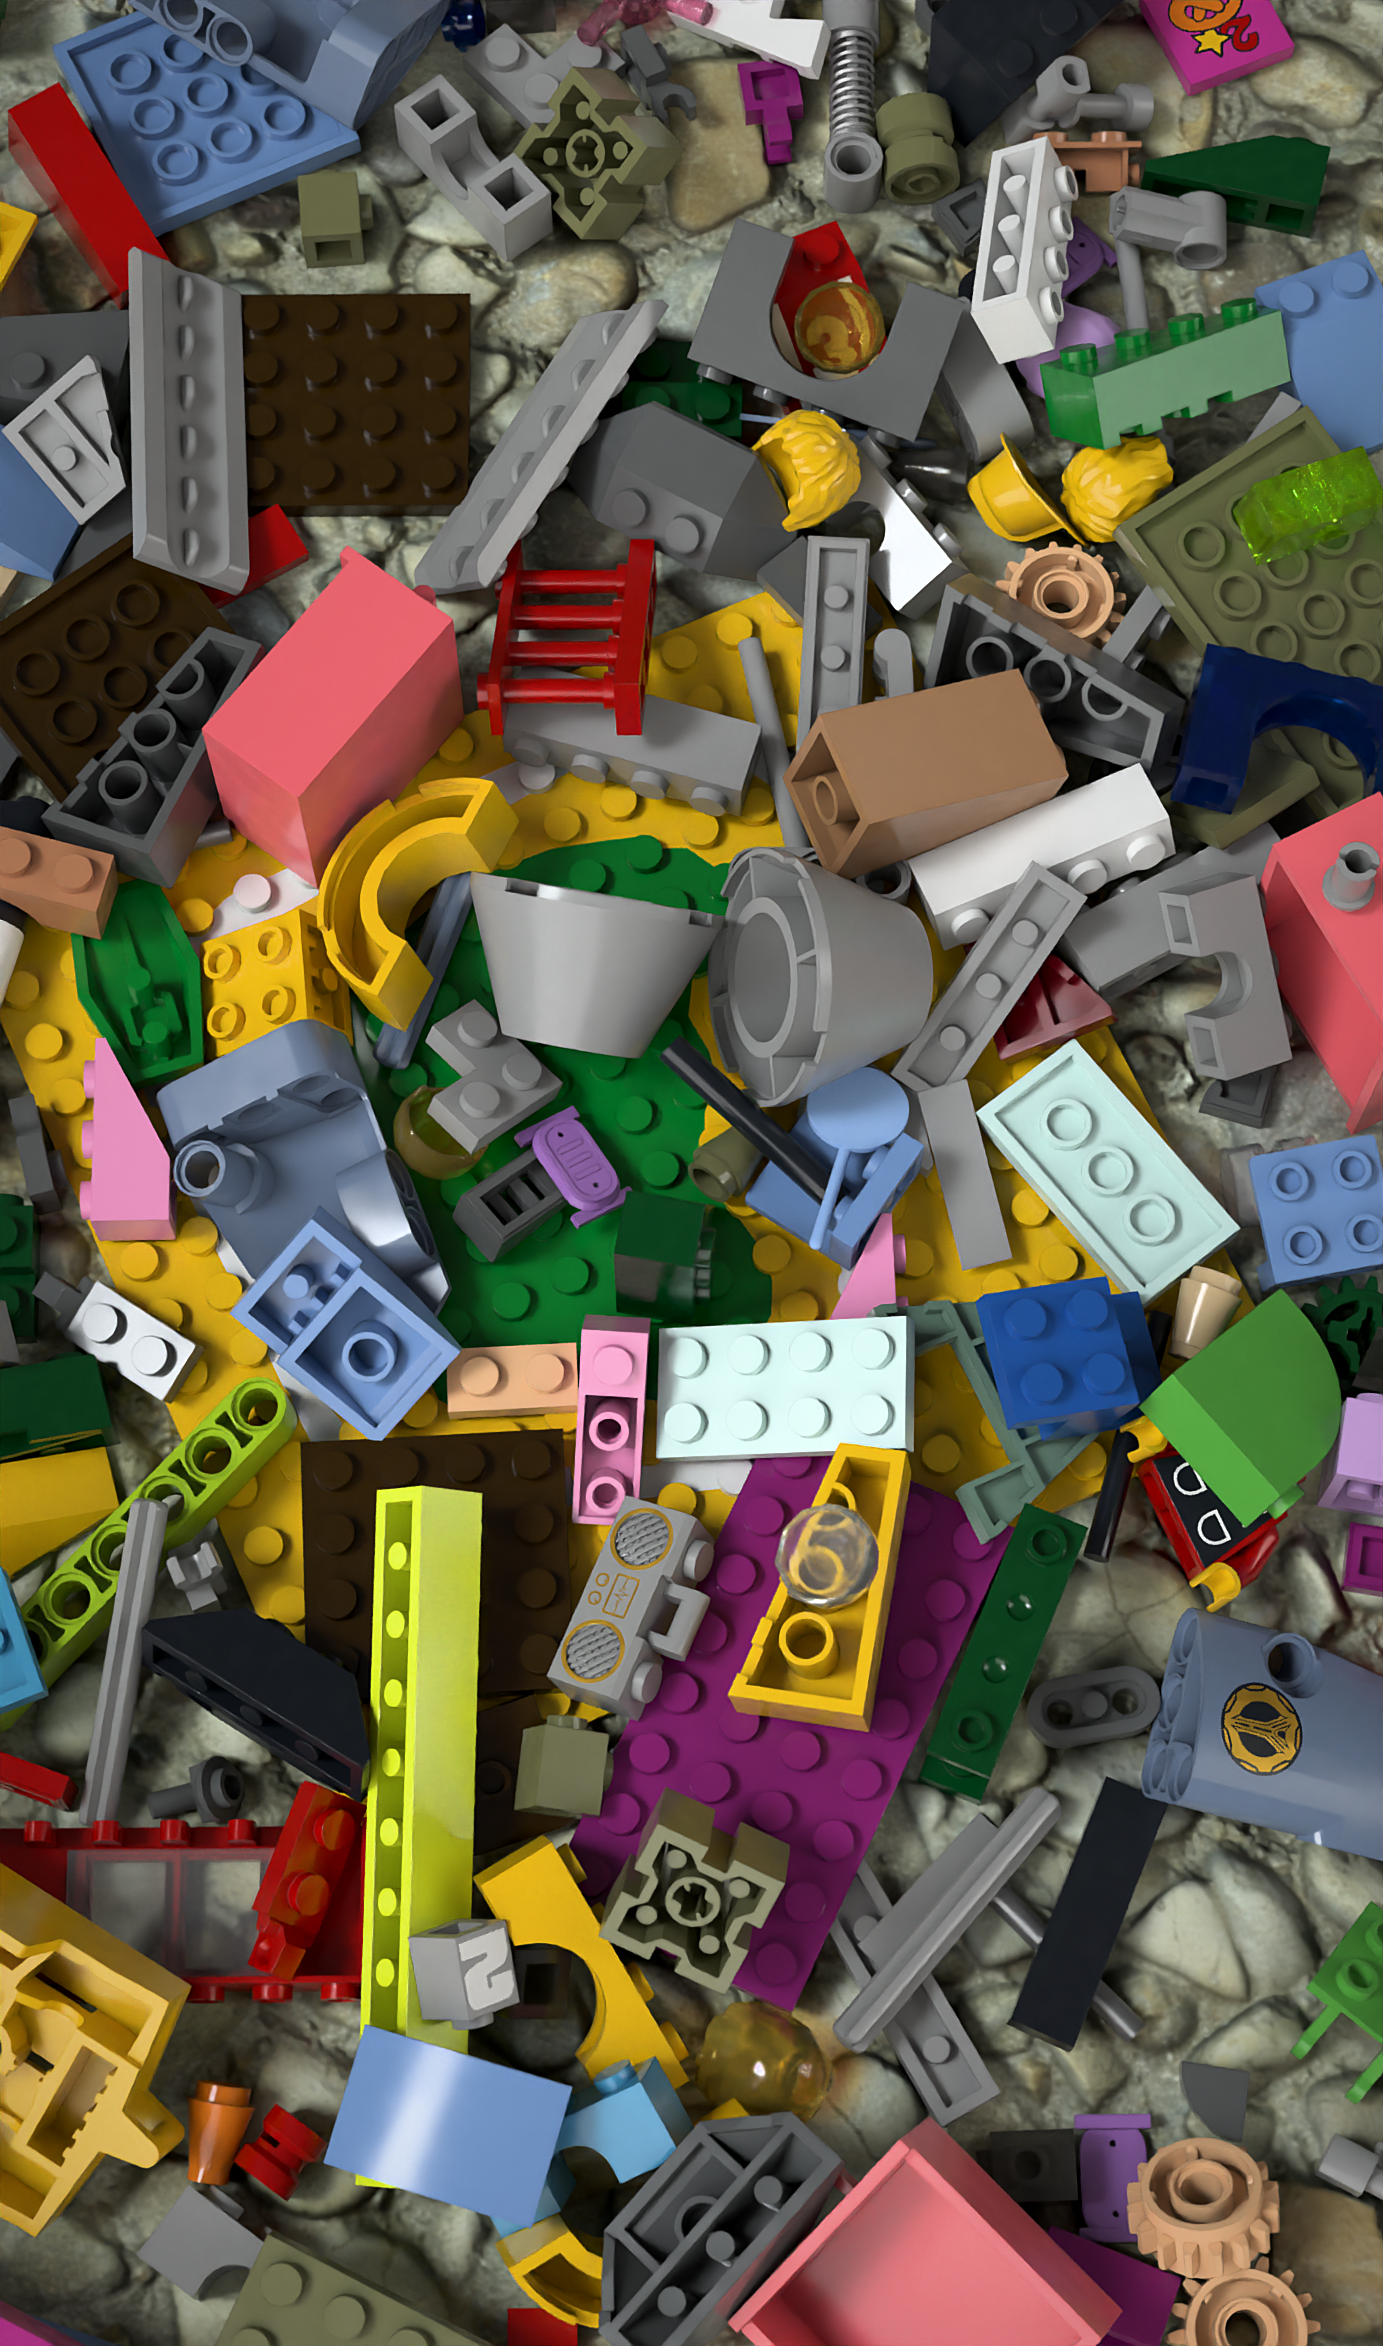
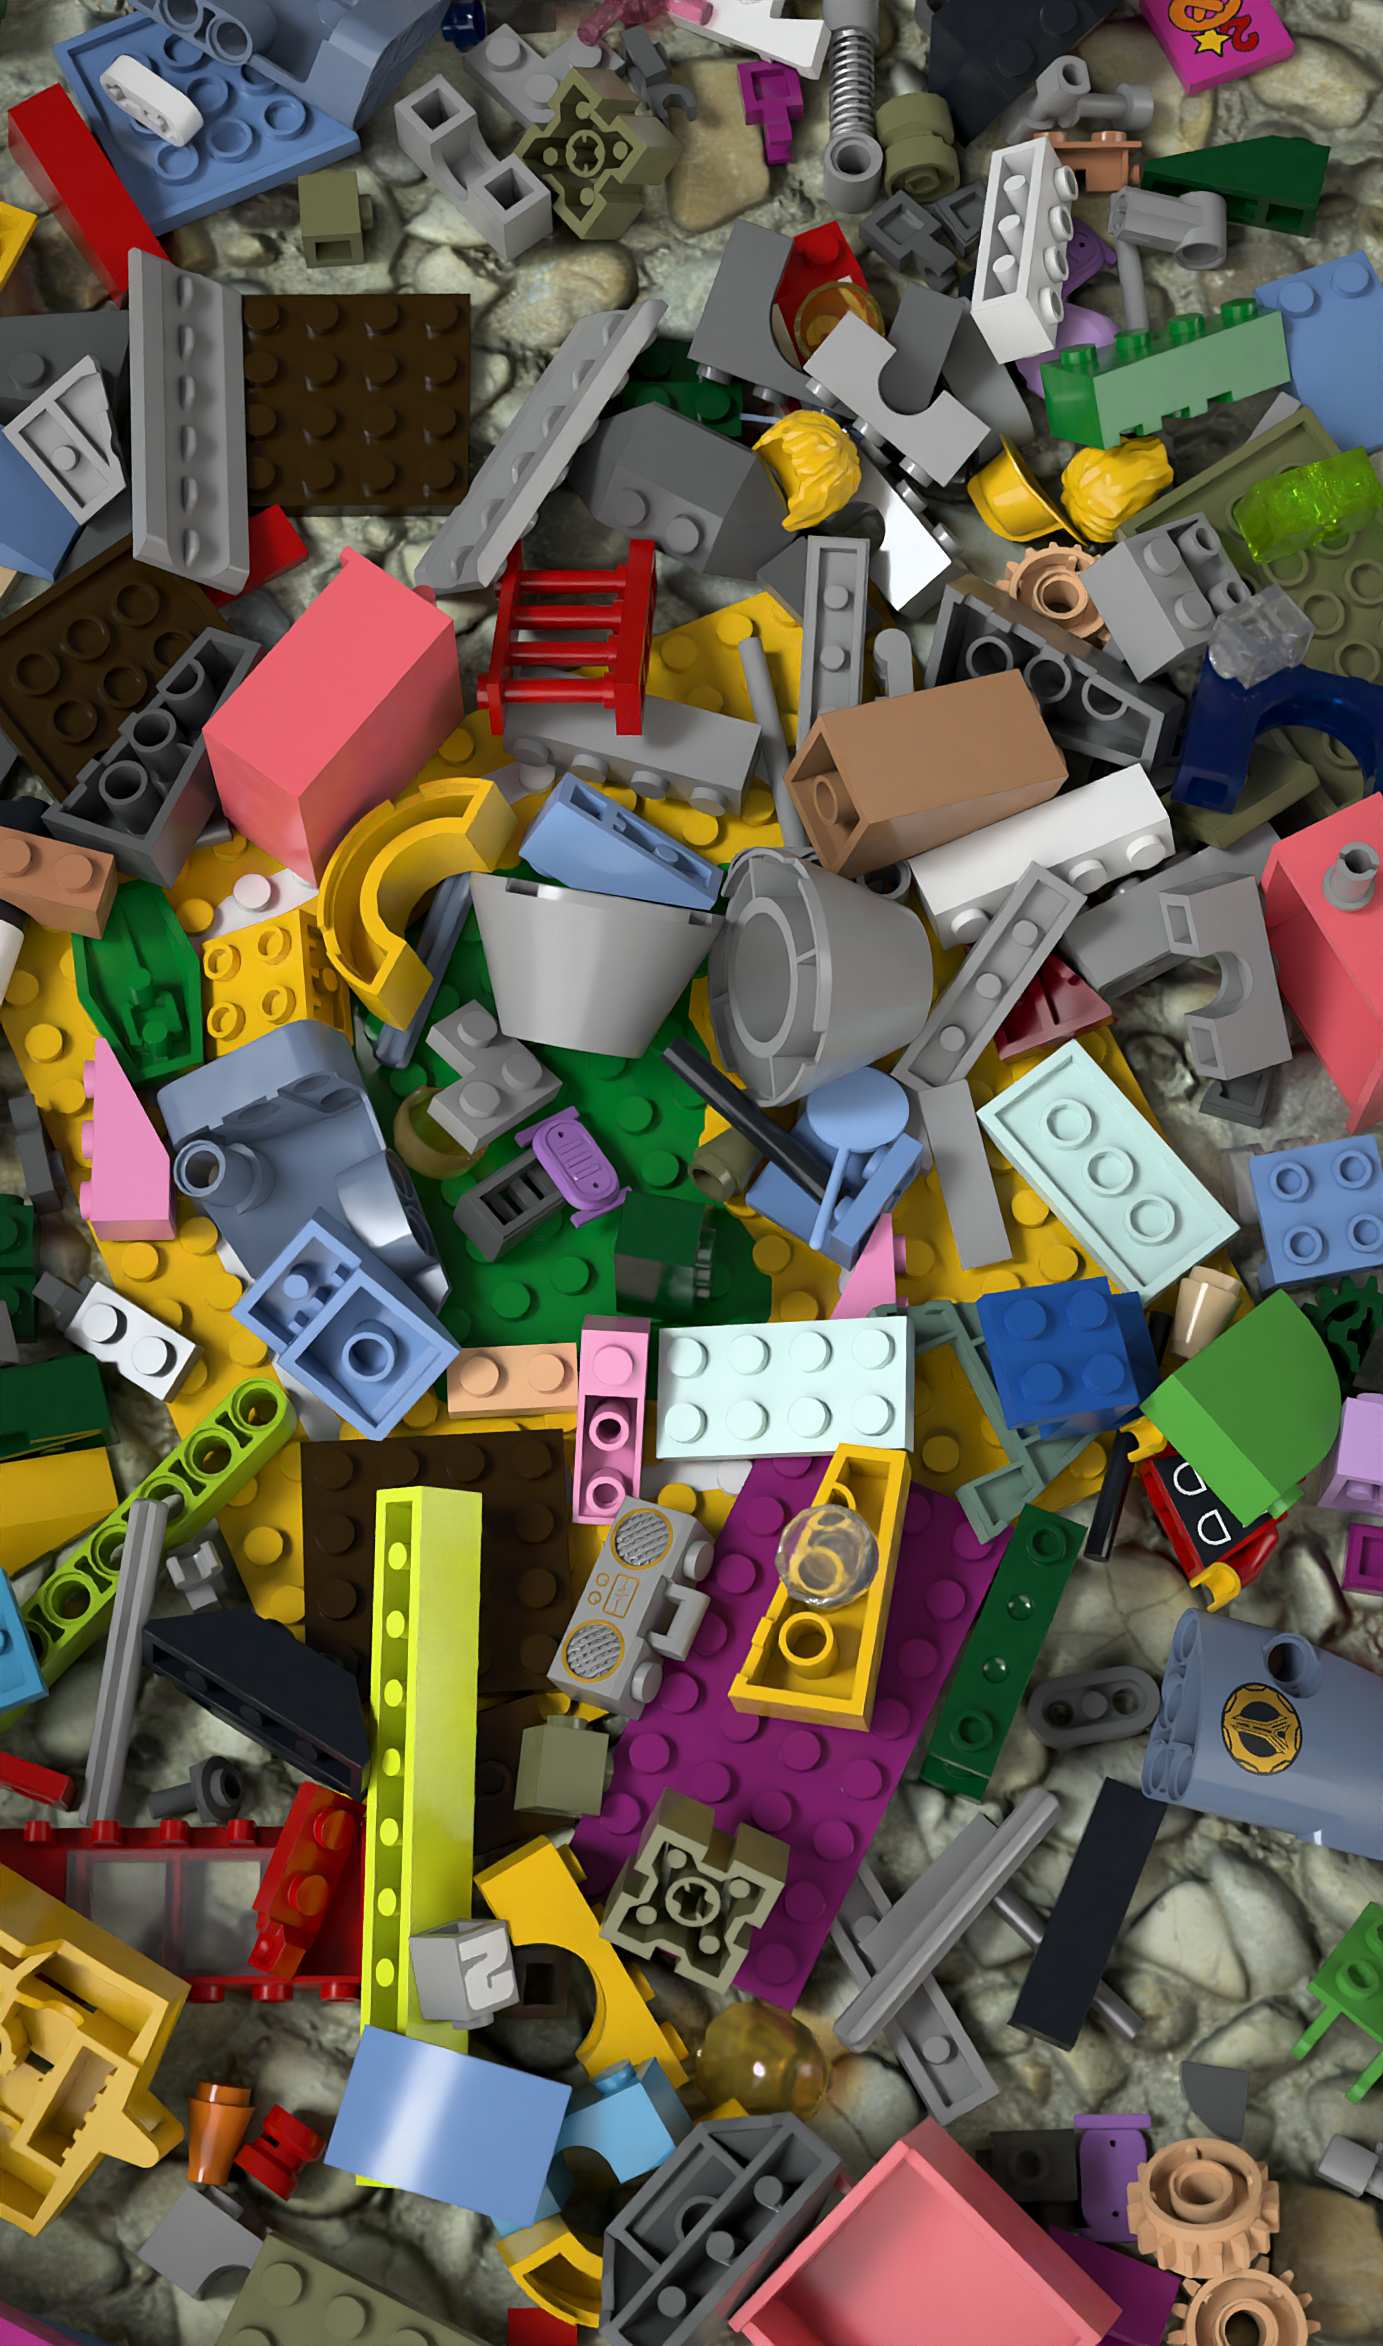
(151, 101): none -> white beam
(611, 851): none -> light blue slope
(850, 370): none -> light grey arch
(906, 235): none -> dark grey plate
(1164, 593): none -> light grey slope
(1260, 637): none -> clear brick

